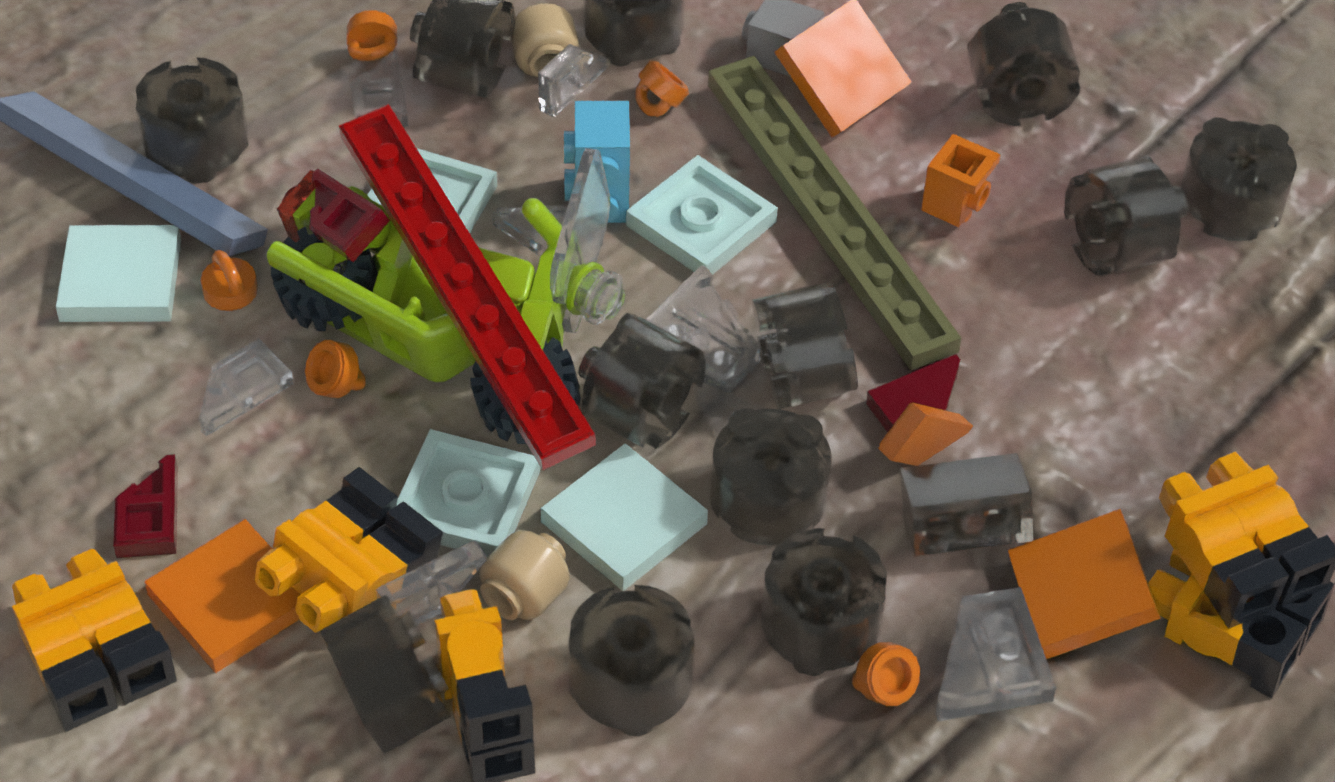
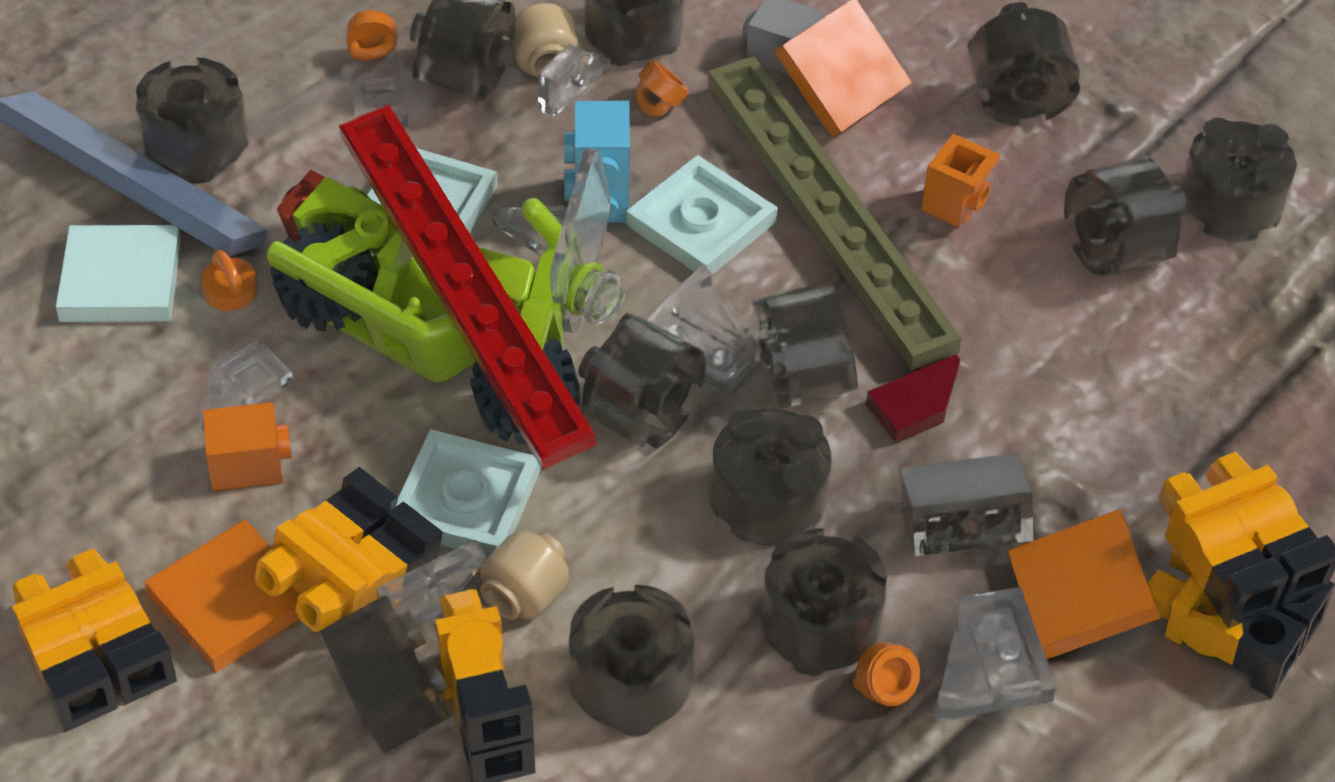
(148, 514): dark red tile -> none
(245, 446): none -> orange brick
(333, 369): orange tile -> none
(343, 217): dark red tile -> none
(624, 516): light aqua tile -> none
(922, 434): orange tile -> none

